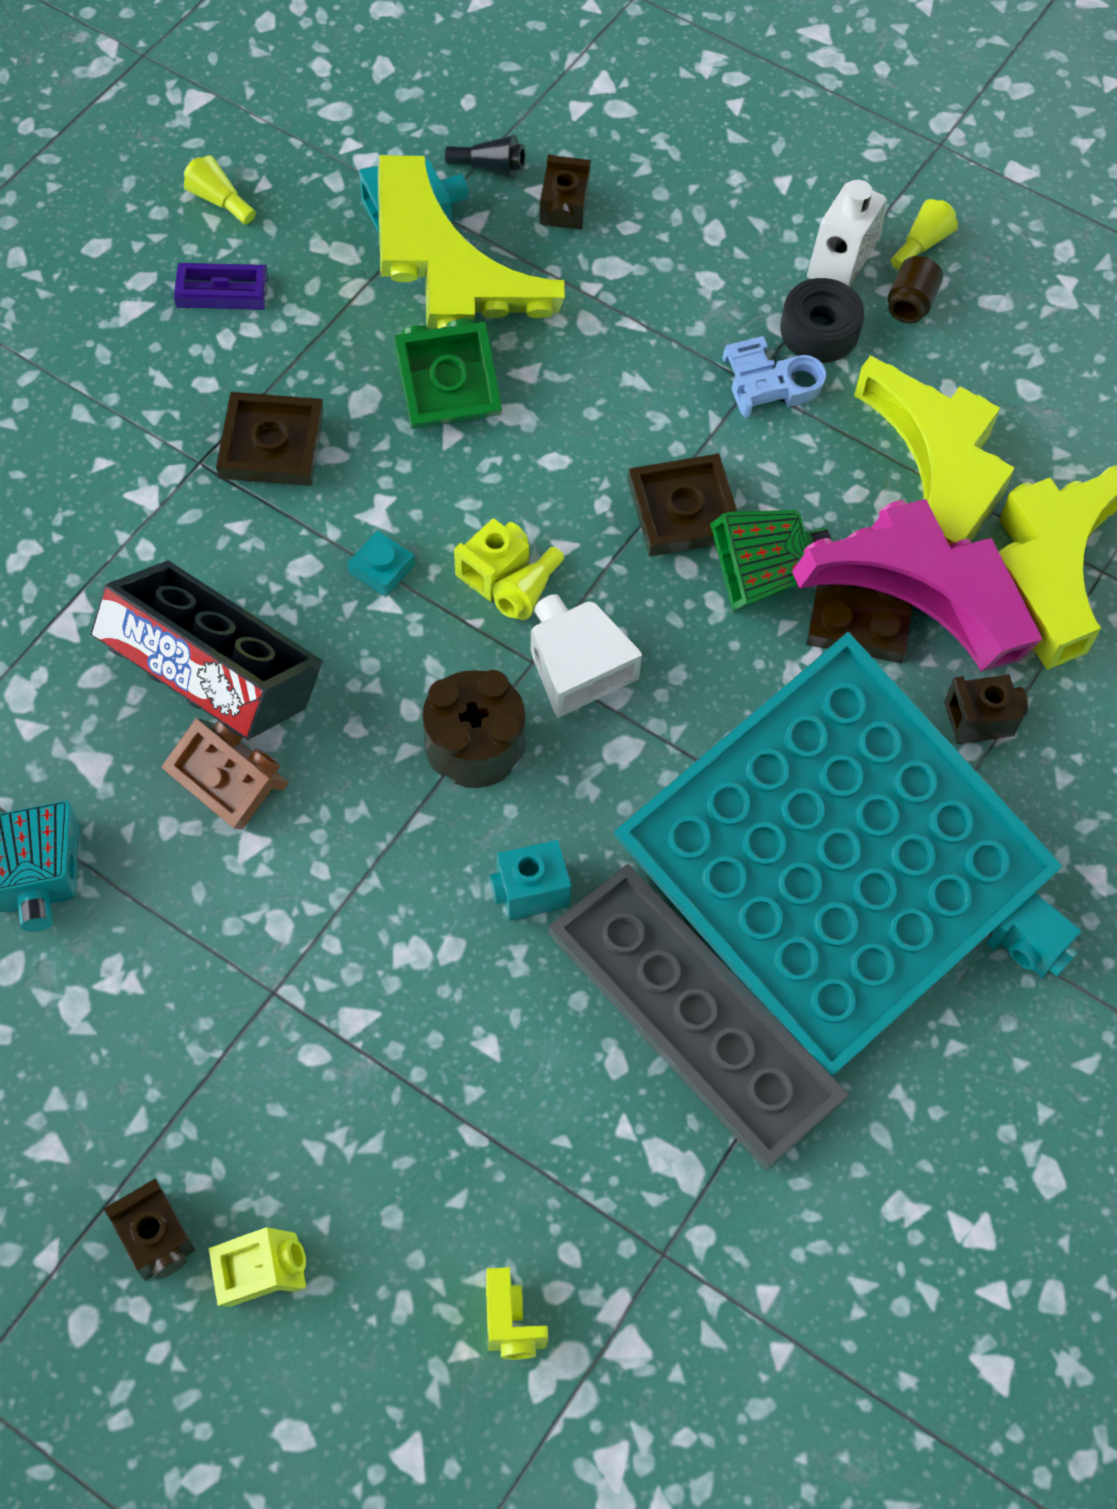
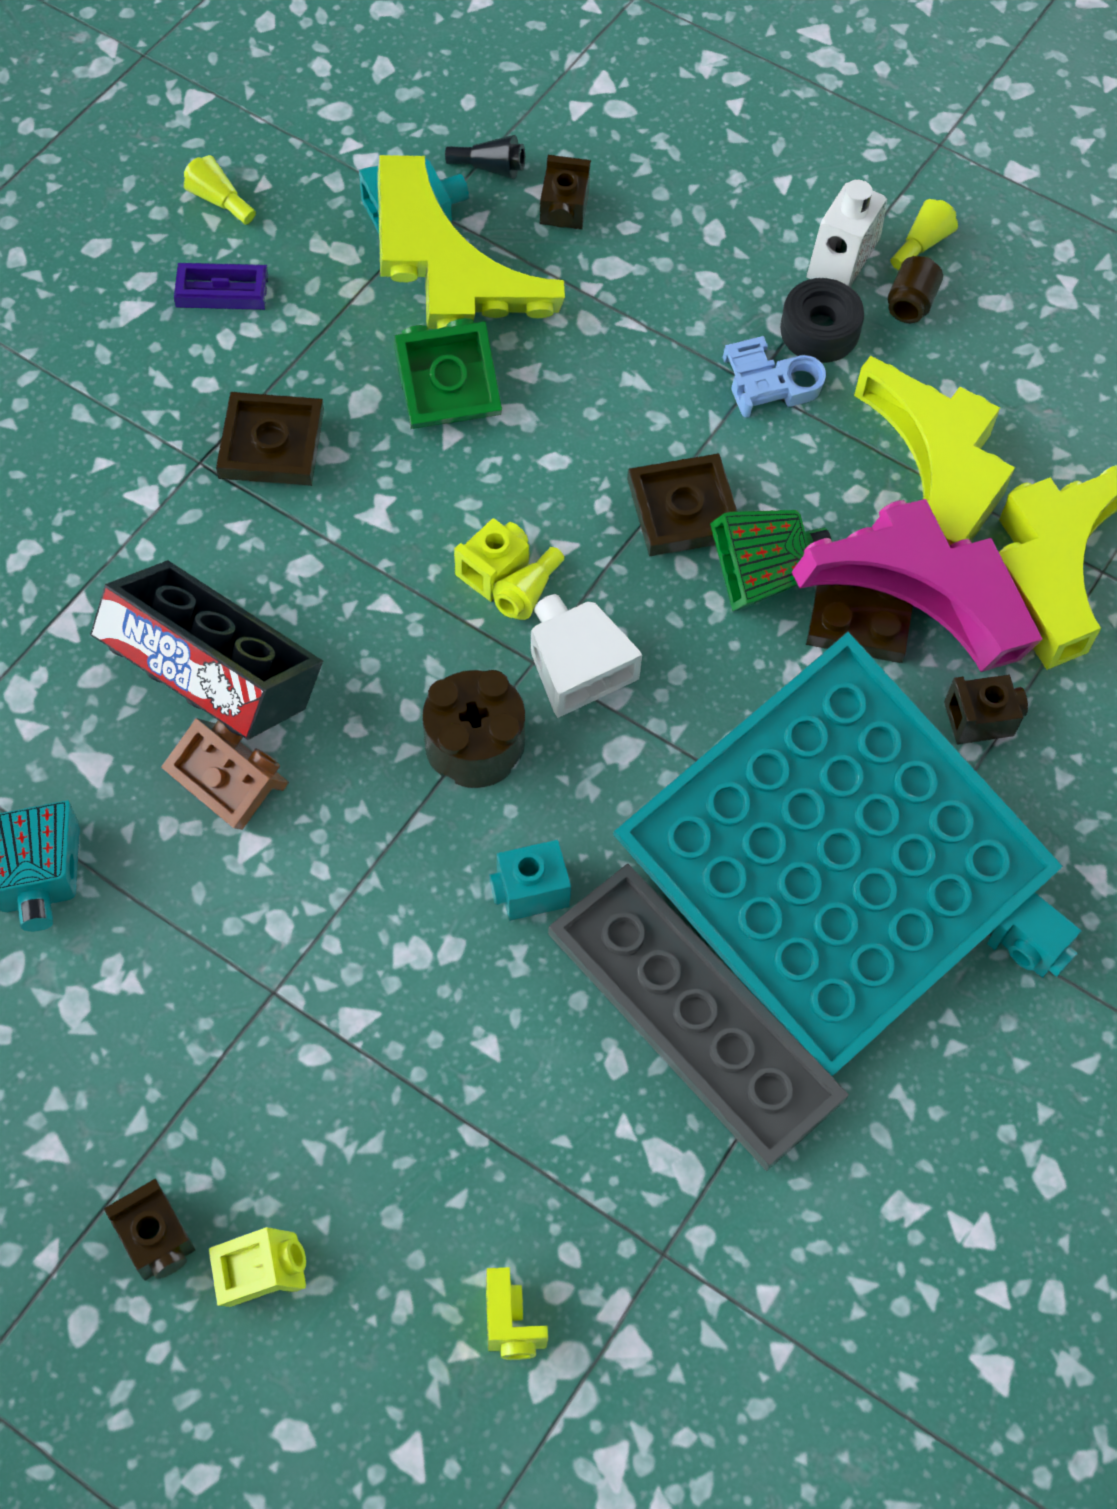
(381, 563): teal plate -> none

